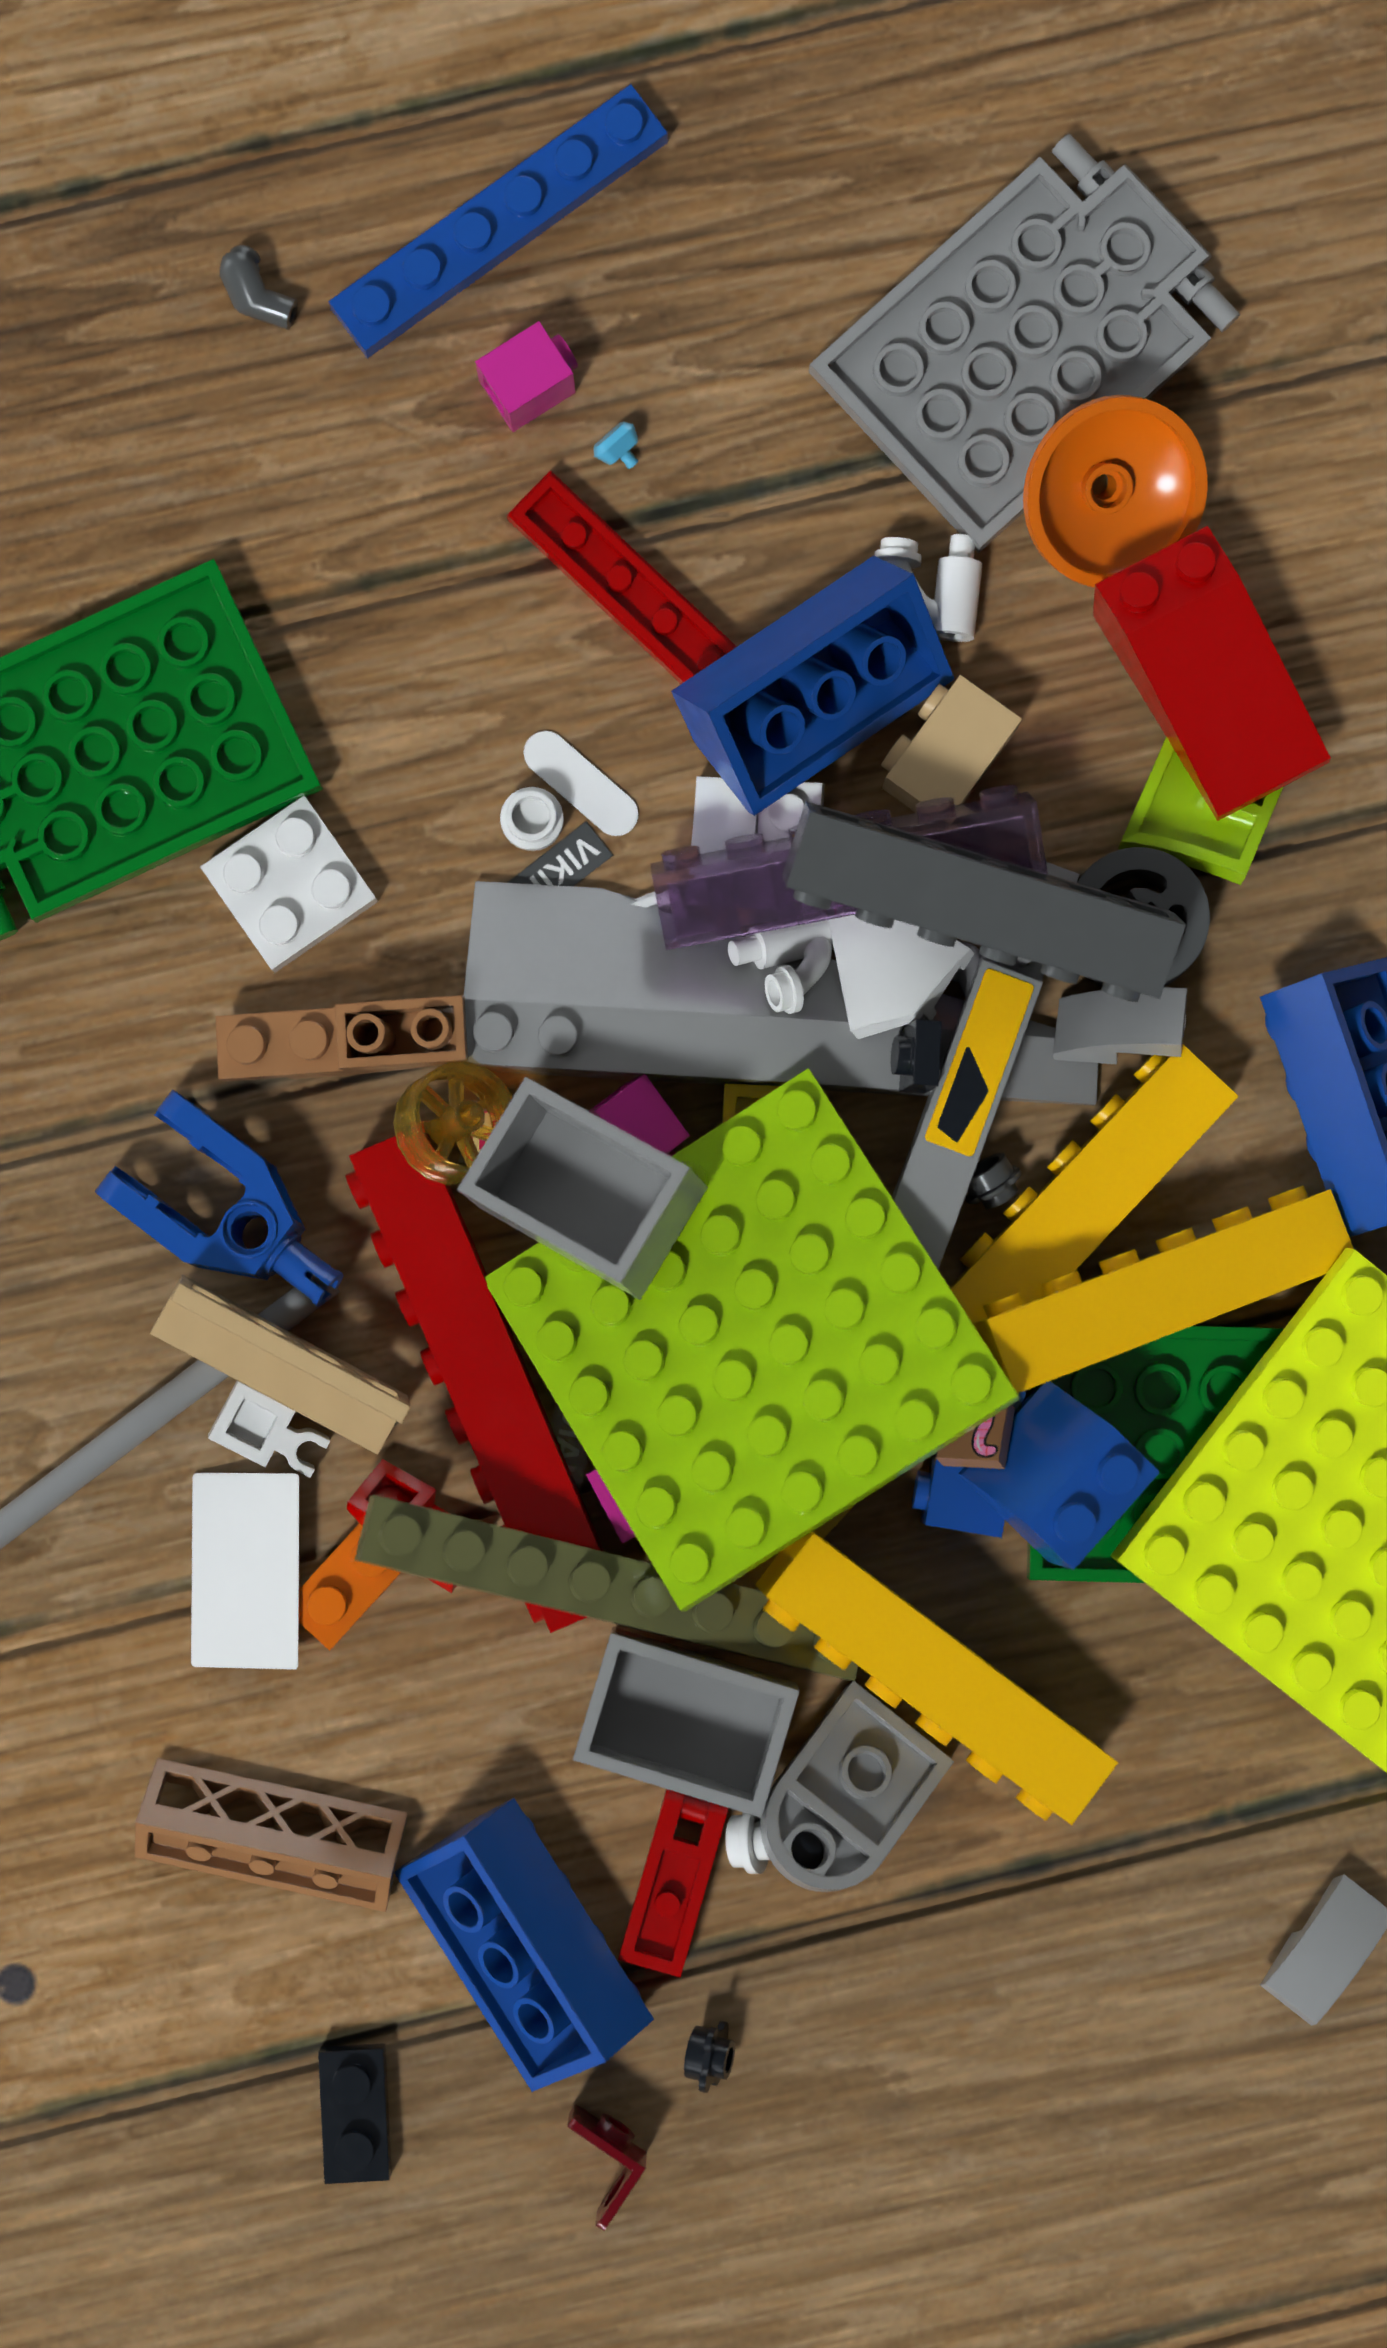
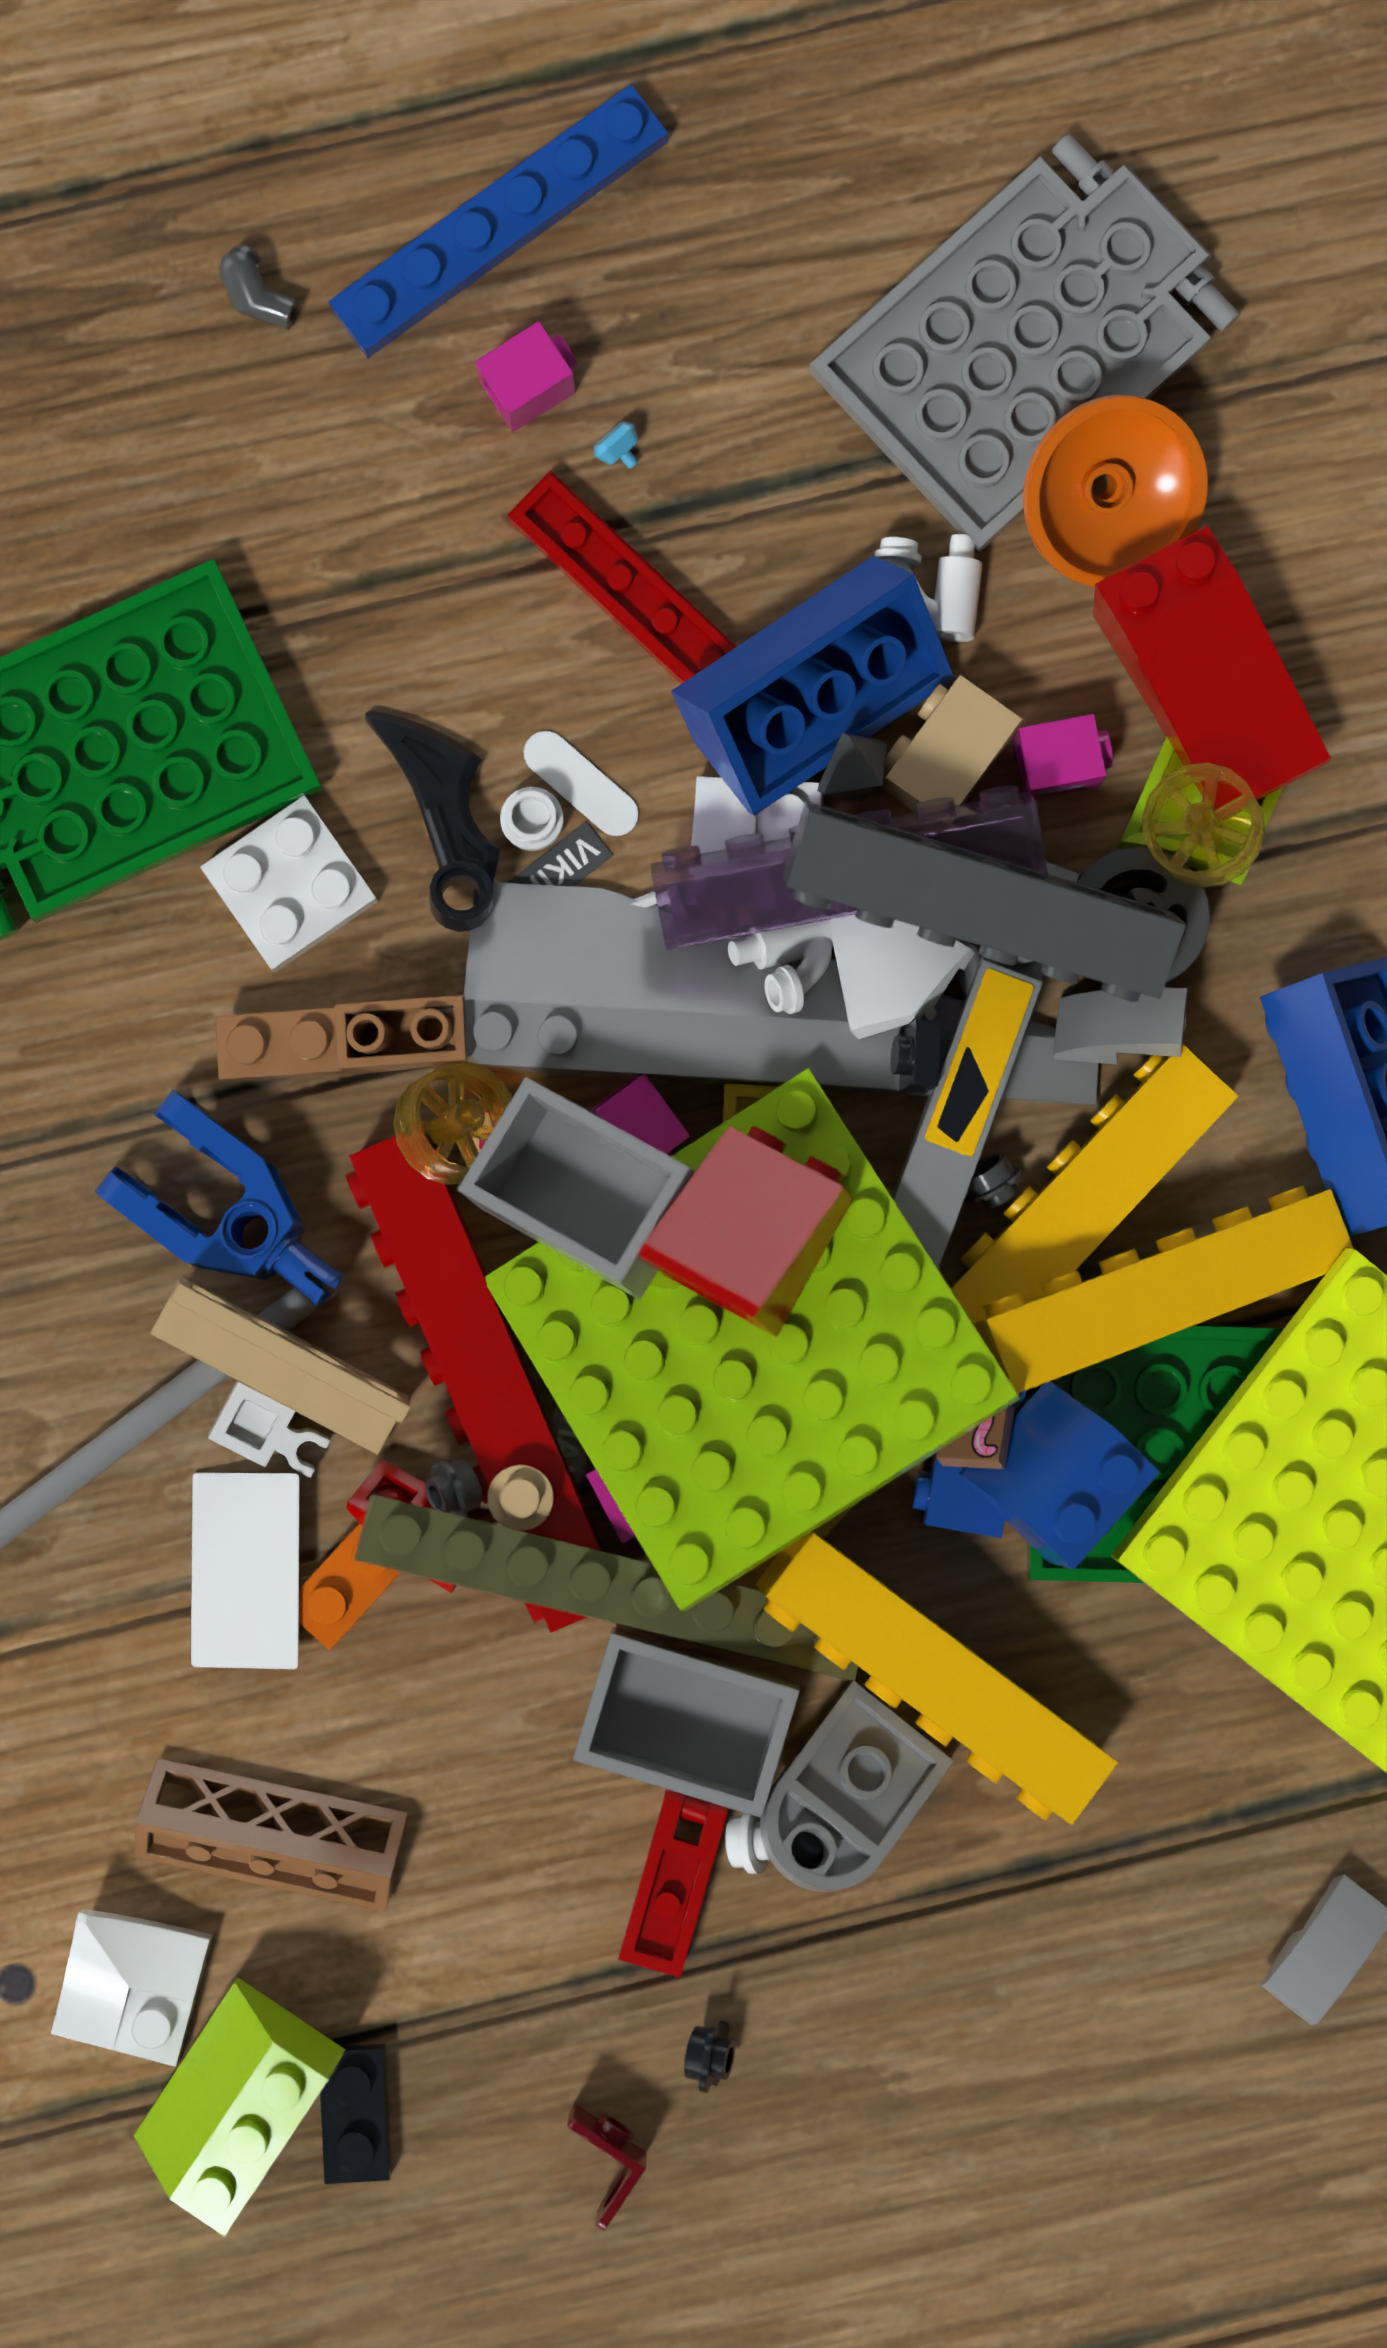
(131, 1985): none -> white plate
(234, 2104): none -> lime slope
(441, 780): none -> black piece
(453, 1488): none -> dark grey plate
(520, 1497): none -> tan plate
(525, 1946): blue slope -> none
(749, 1227): none -> red slope
(854, 768): none -> dark grey slope
(1062, 756): none -> dark pink brick
(1203, 824): none -> clear yellow wheel

